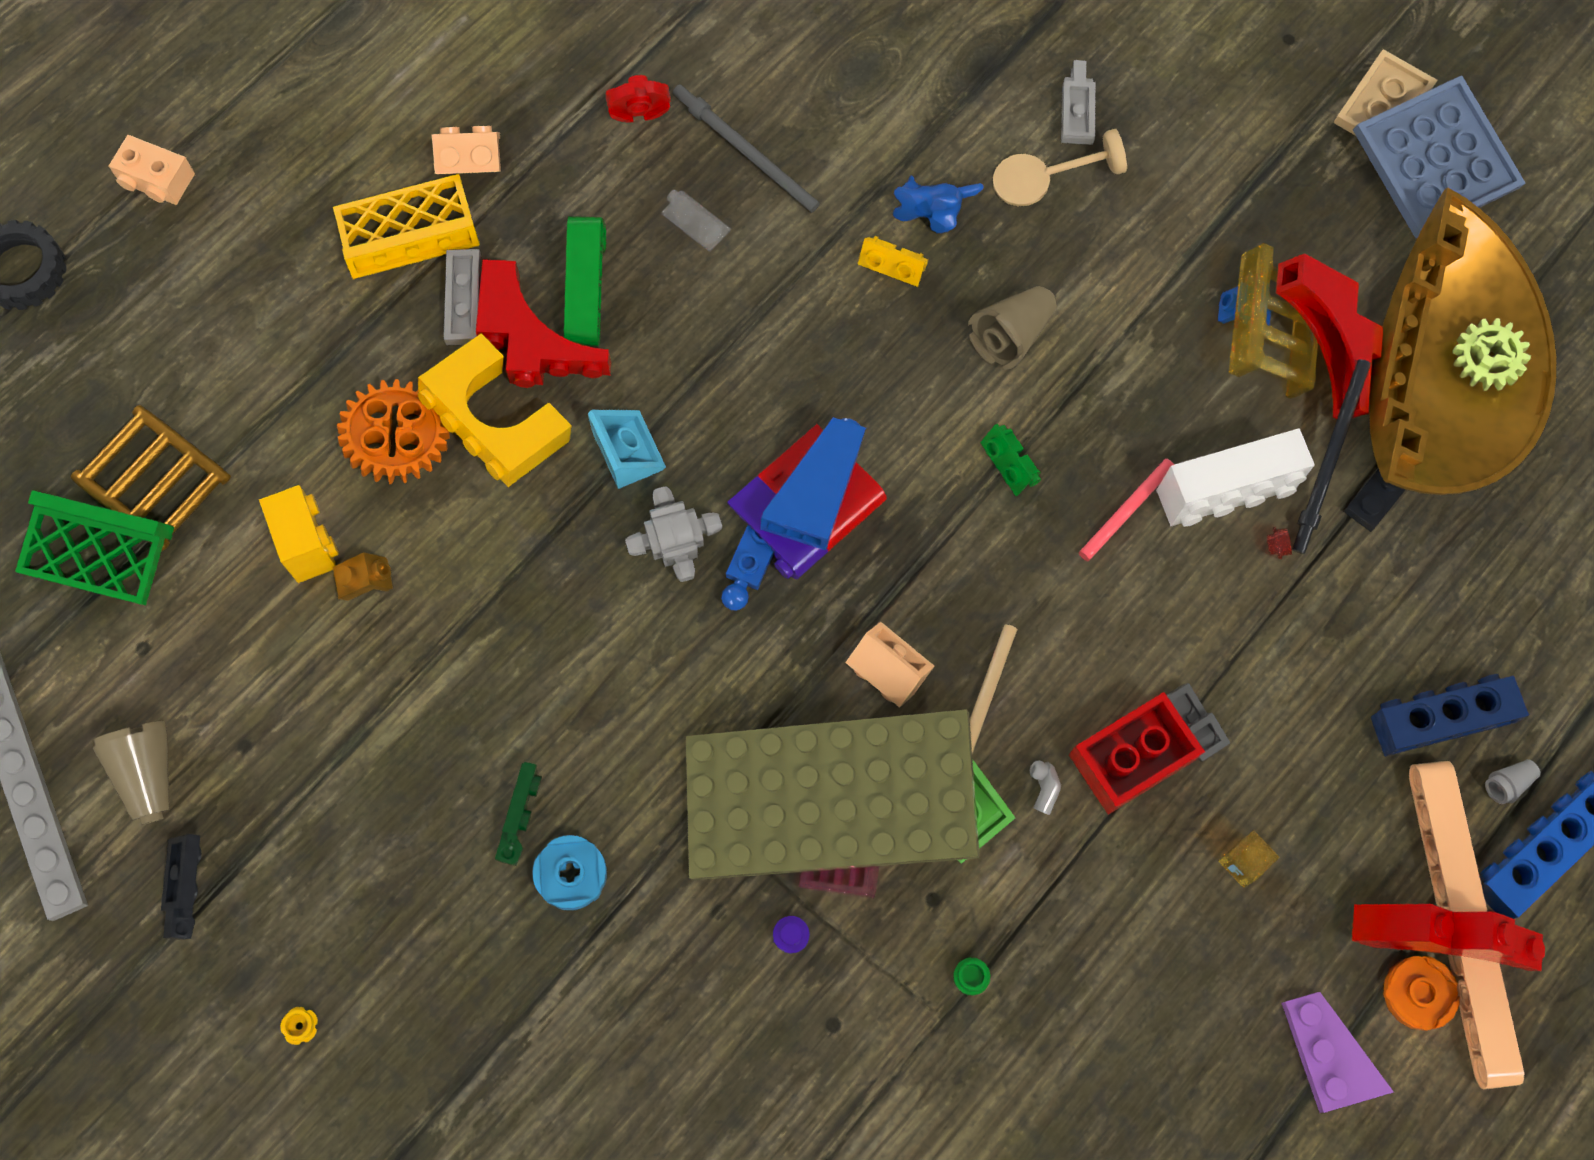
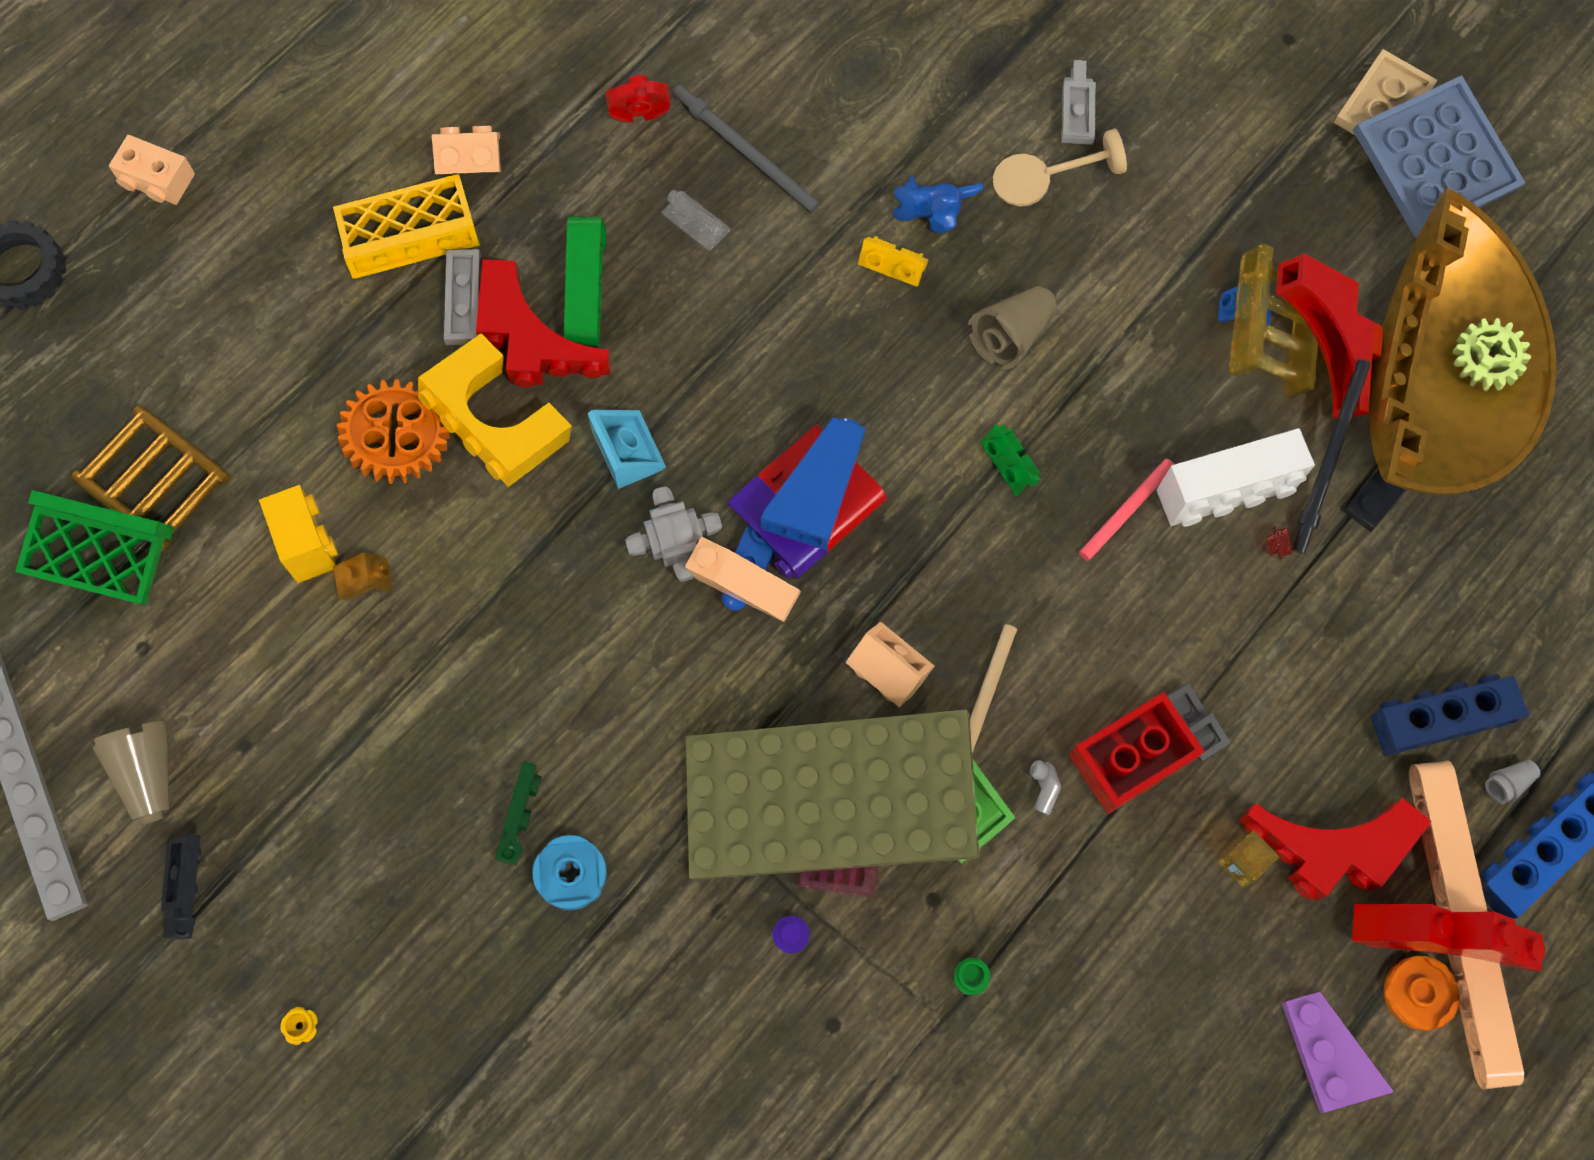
(741, 579): none -> light nougat slope
(1323, 856): none -> red arch

